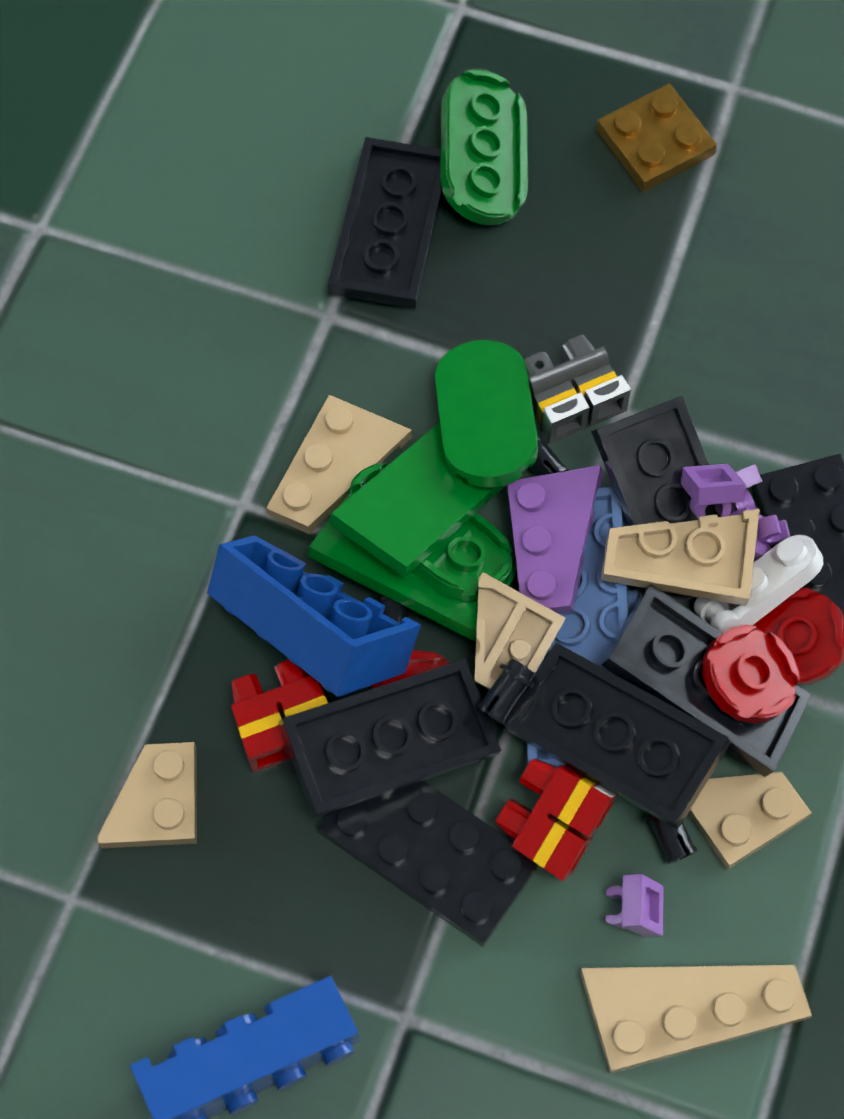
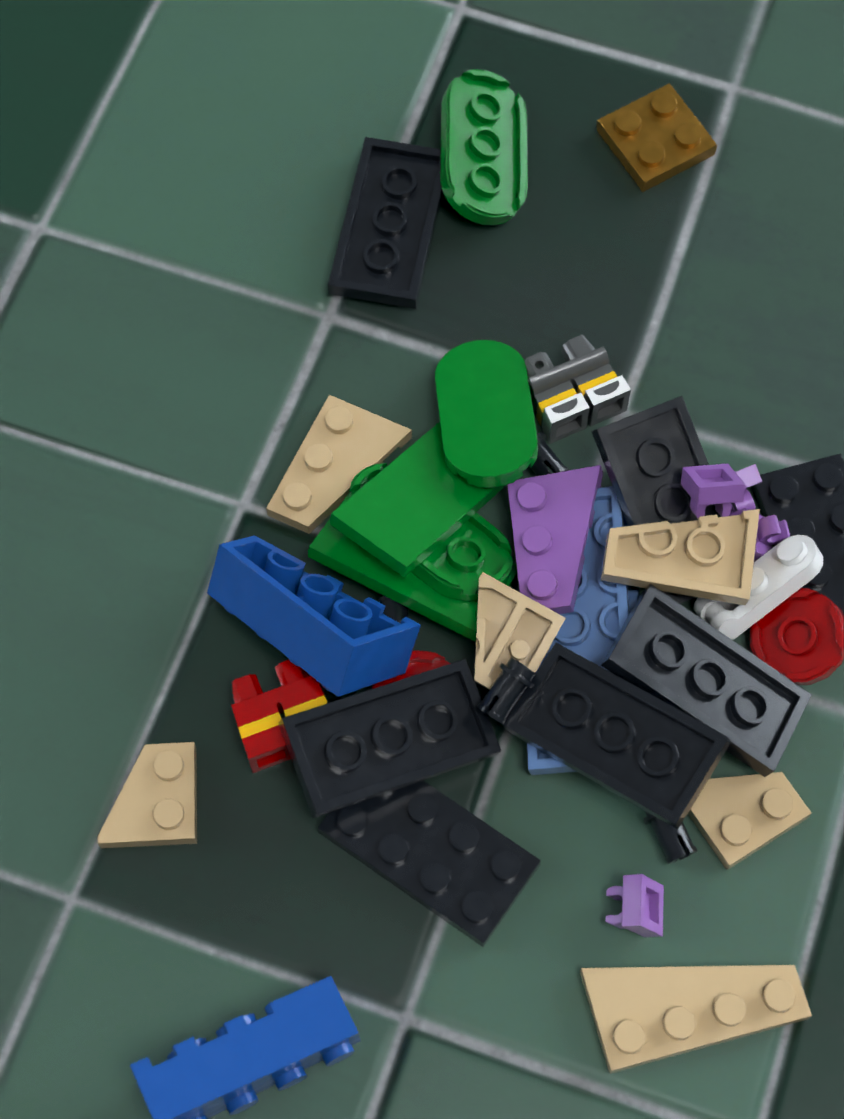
(562, 819): red hips -> none
(750, 674): tile -> none

